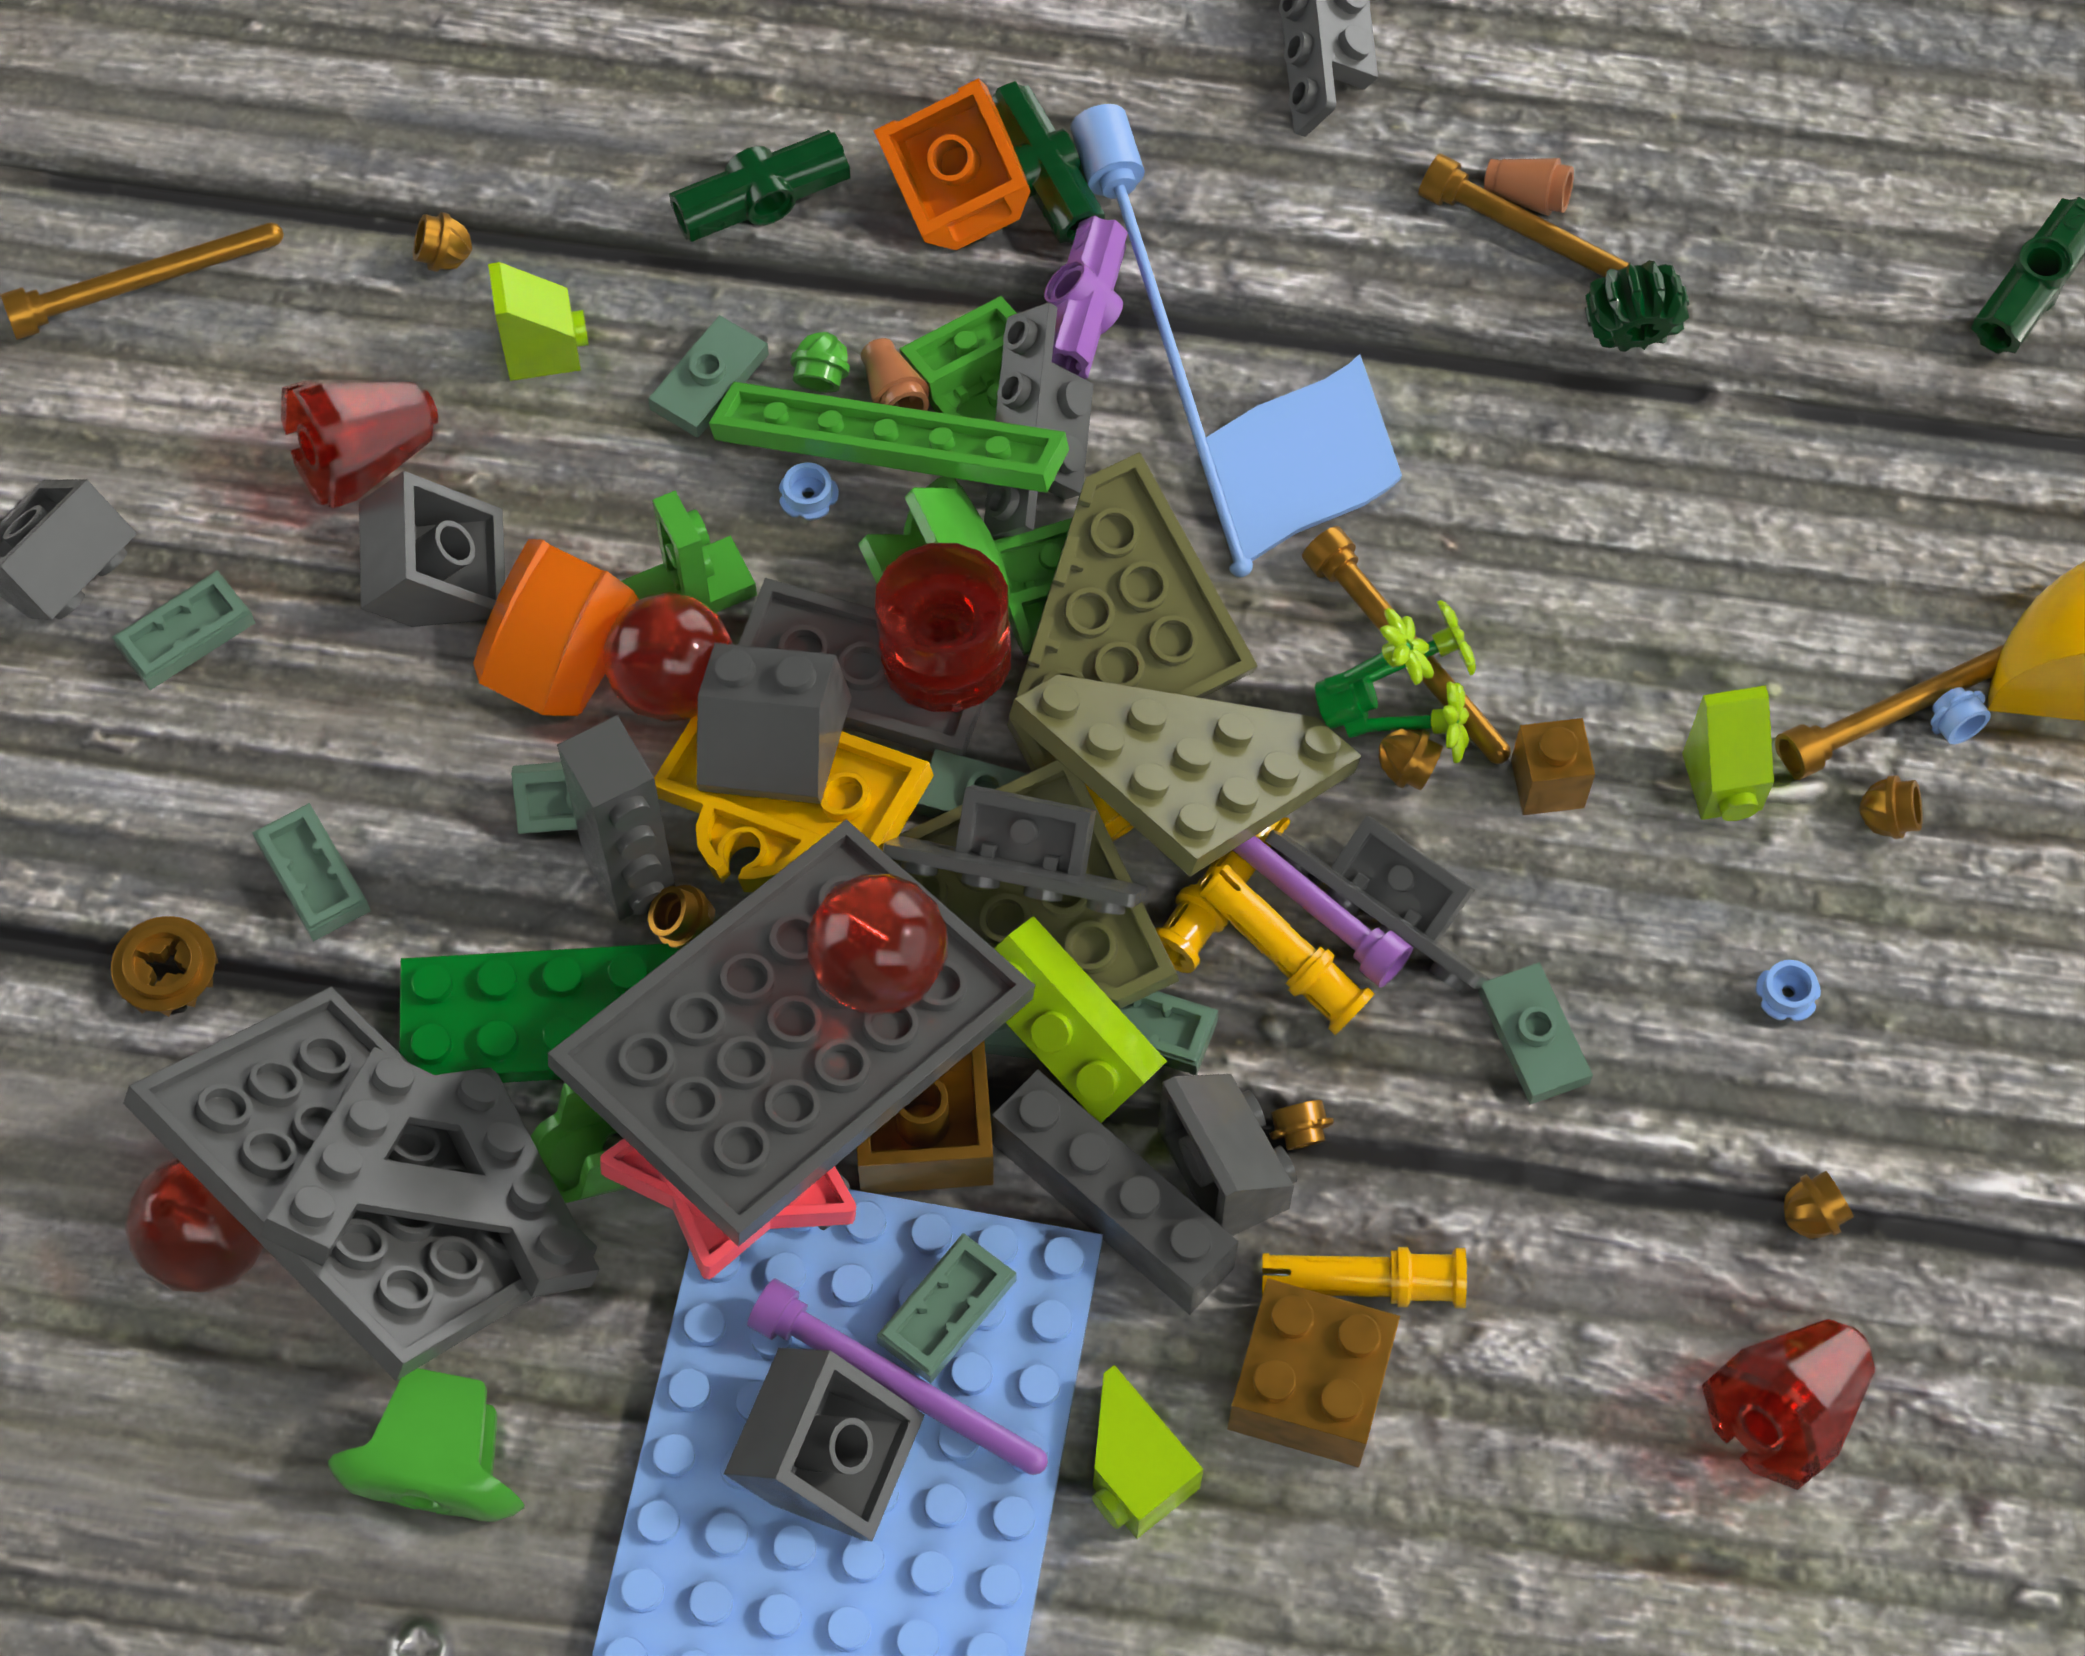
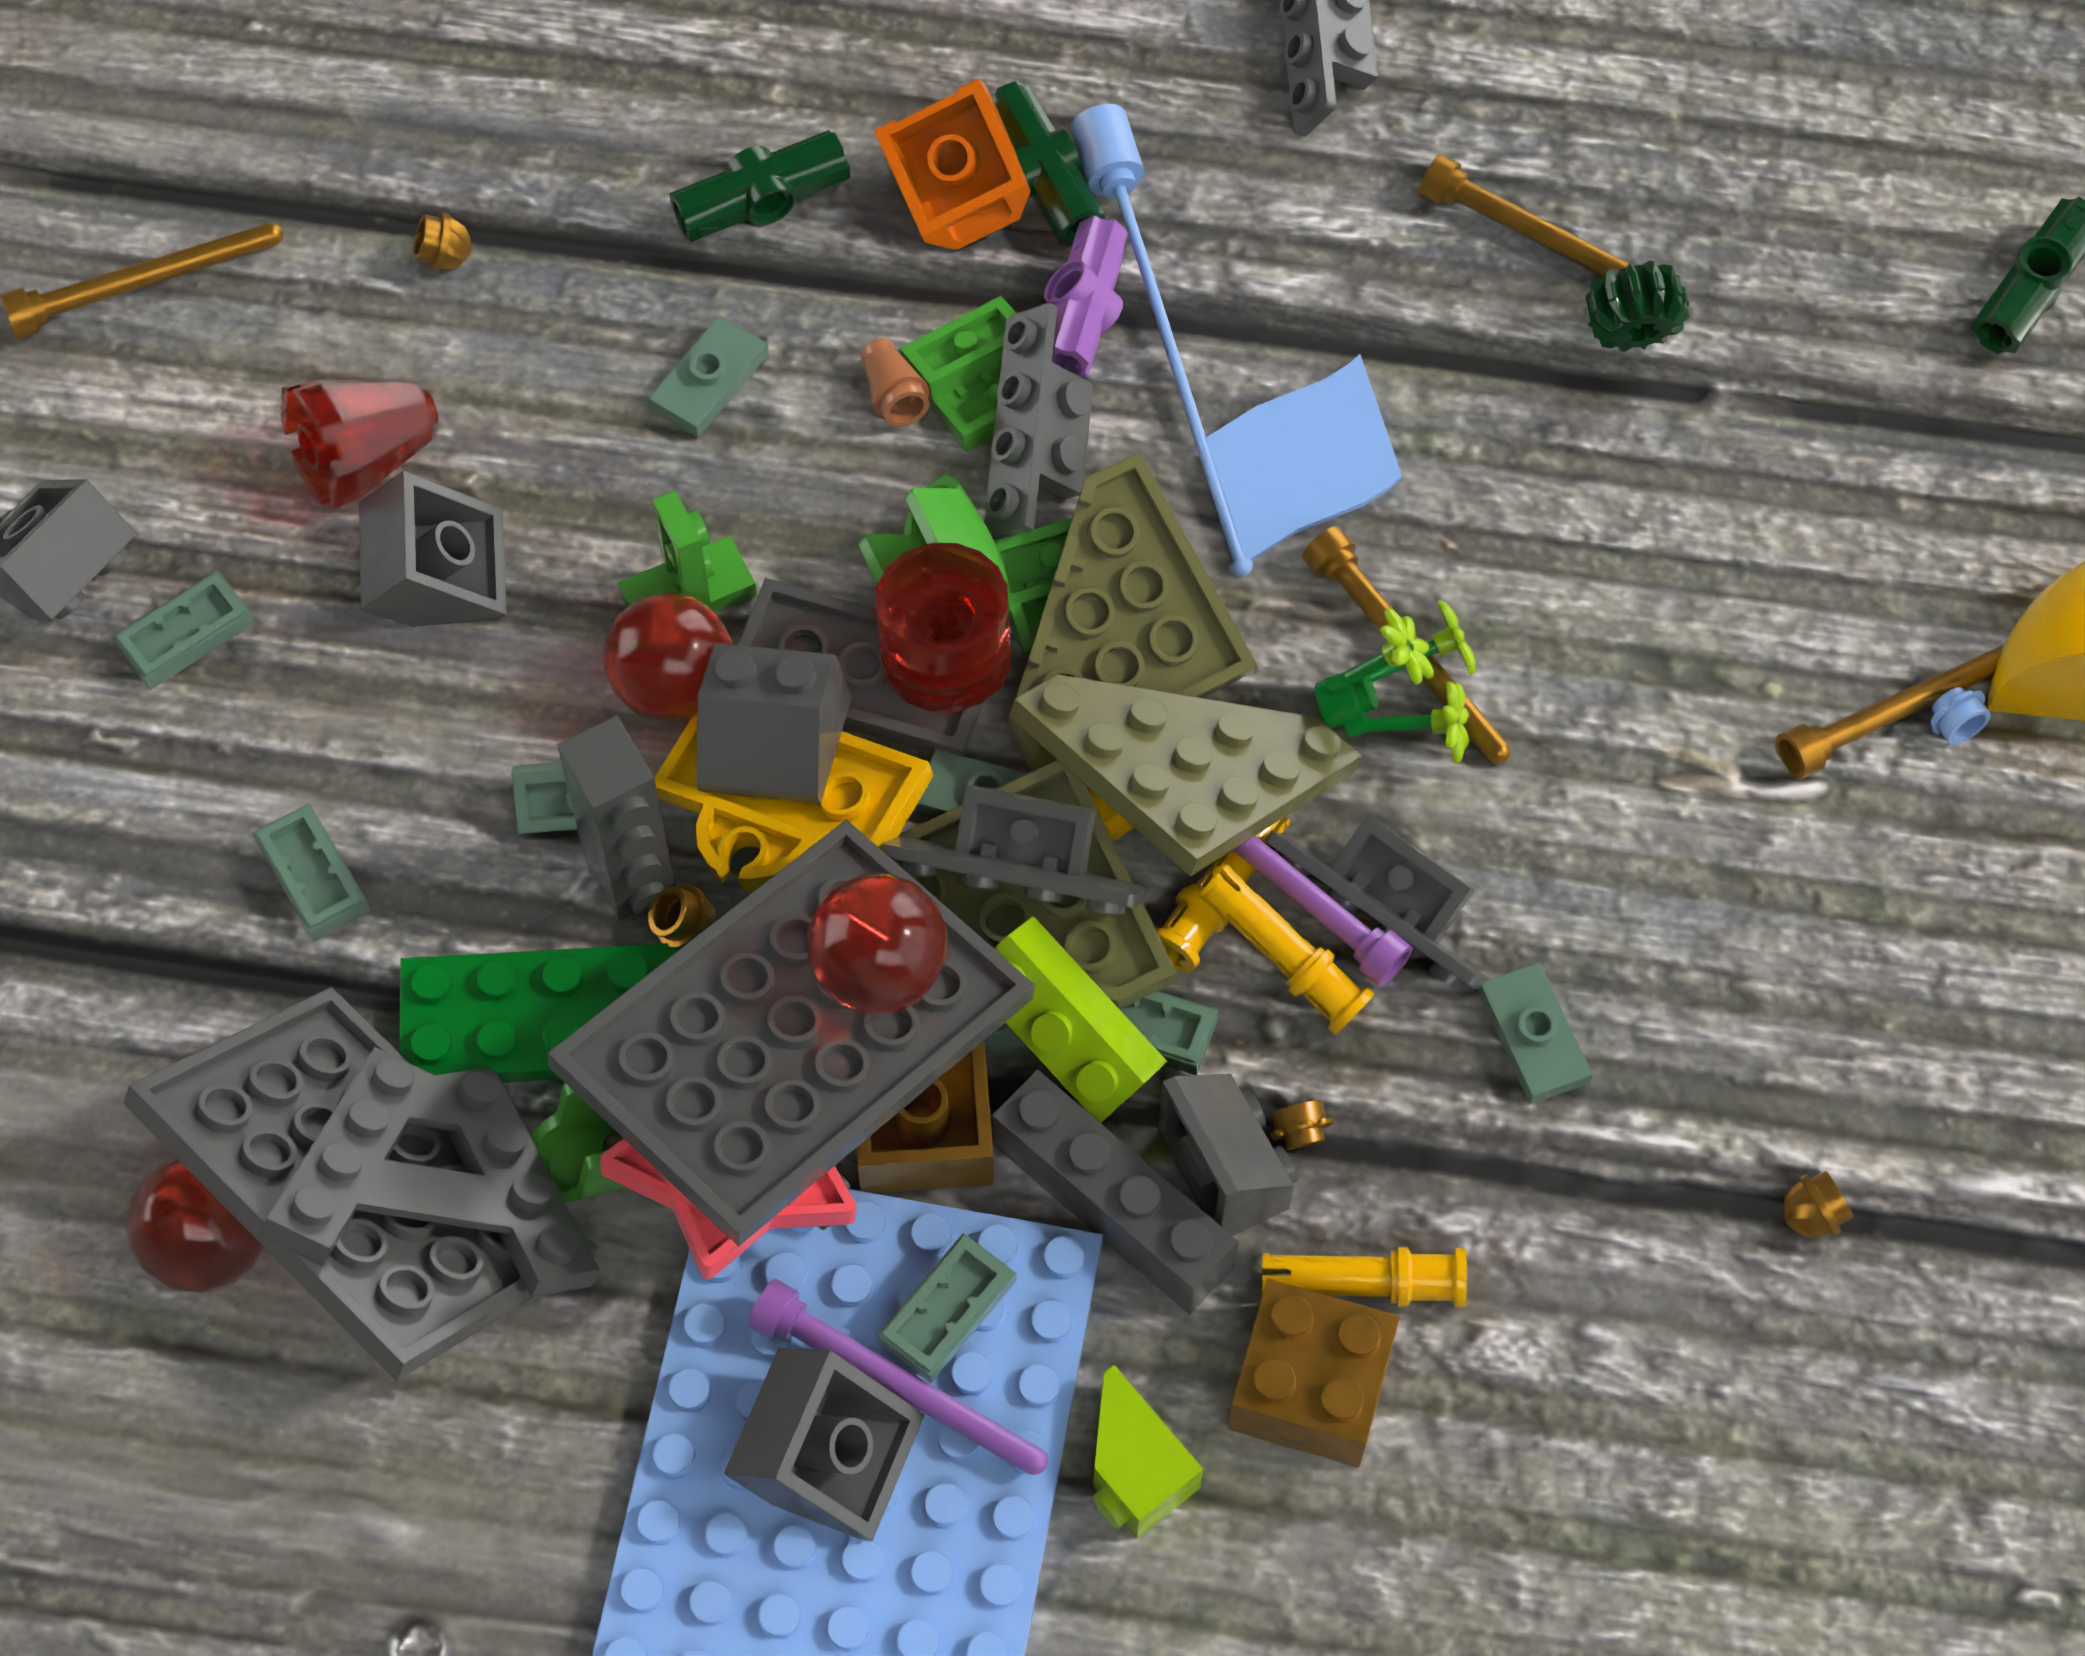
(156, 941): pearl gold gear -> none
(432, 1451): bright green piece -> none
(535, 324): lime slope -> none
(550, 630): orange slope -> none
(807, 478): light blue plate -> none
(820, 363): bright green plate -> none
(890, 436): bright green plate -> none
(1409, 757): pearl gold plate -> none
(1531, 183): nougat cone -> none
(1552, 766): pearl gold brick -> none
(1731, 754): lime slope -> none
(1790, 975): light blue plate -> none
(1792, 1399): clear red cone -> none
(1892, 807): pearl gold plate -> none

